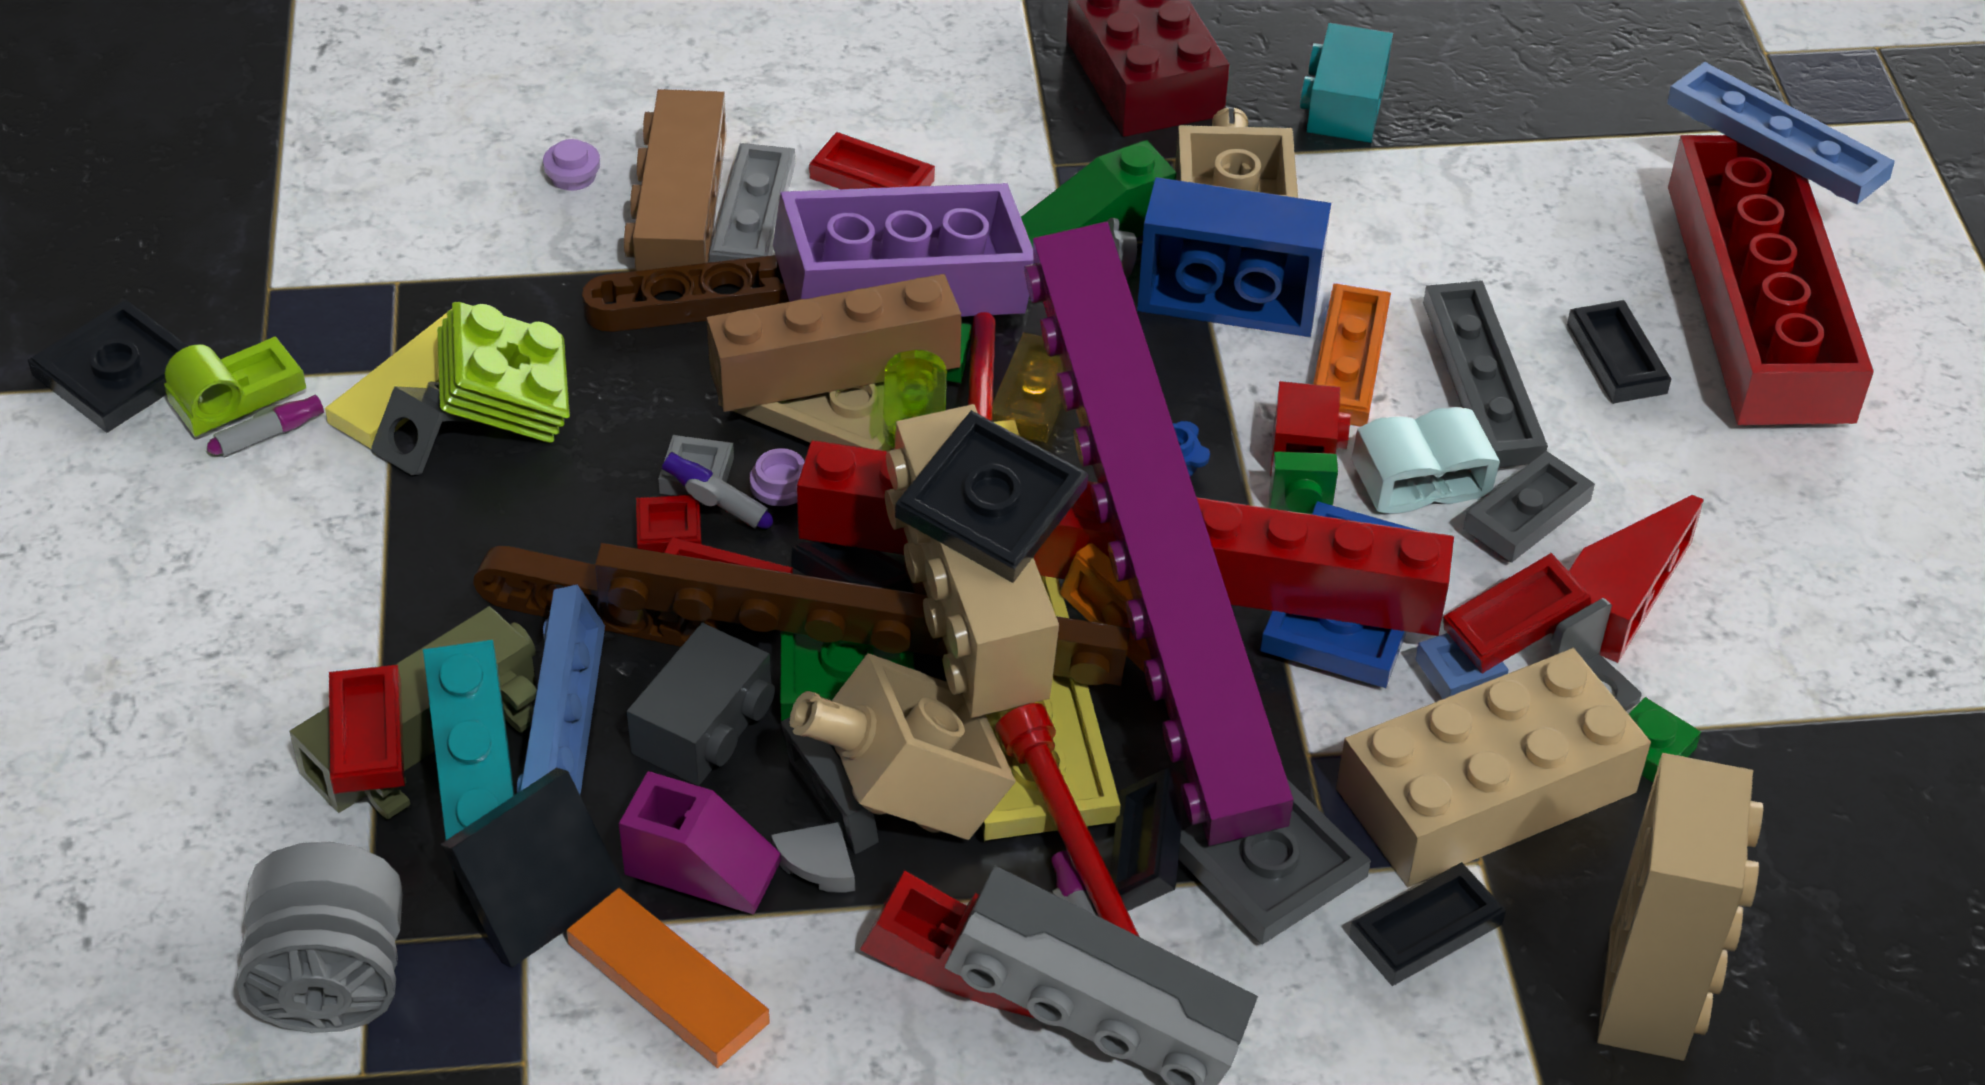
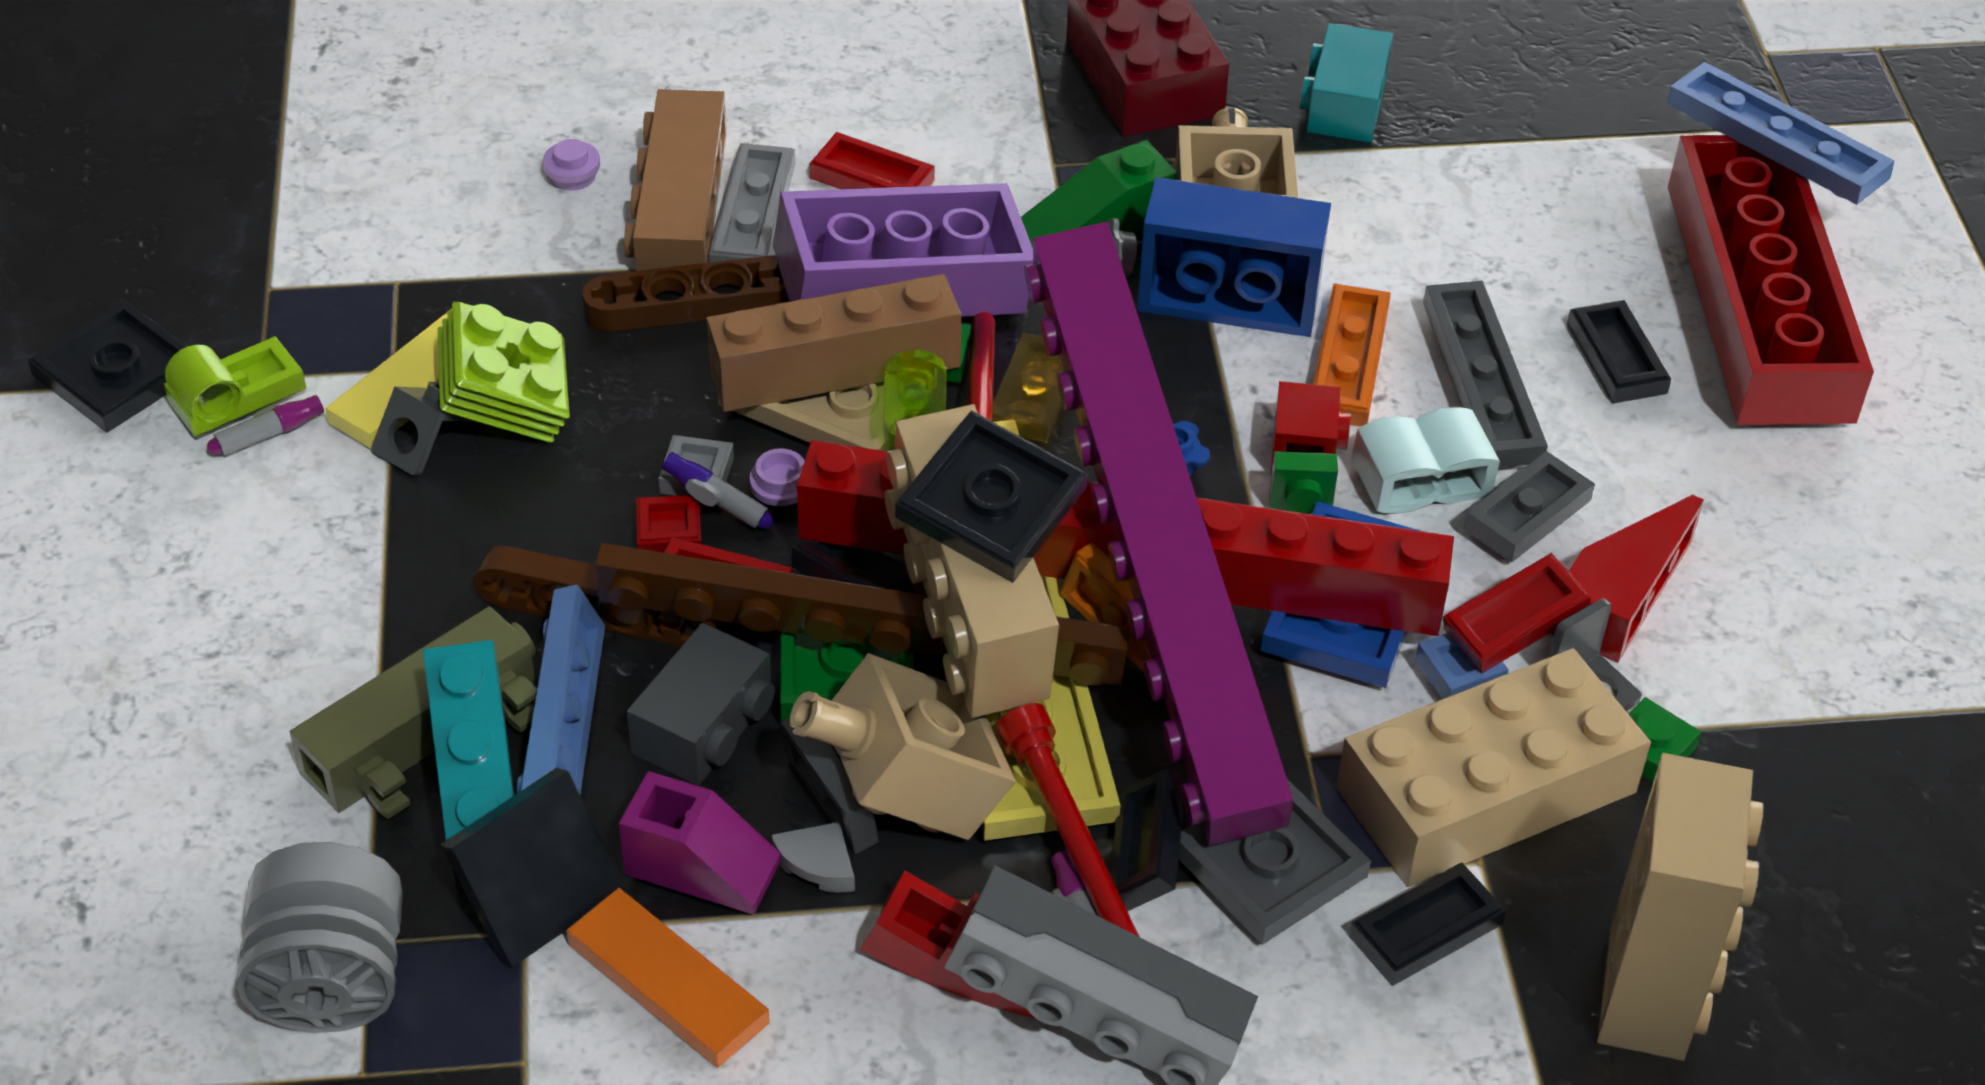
(366, 729): red tile -> none

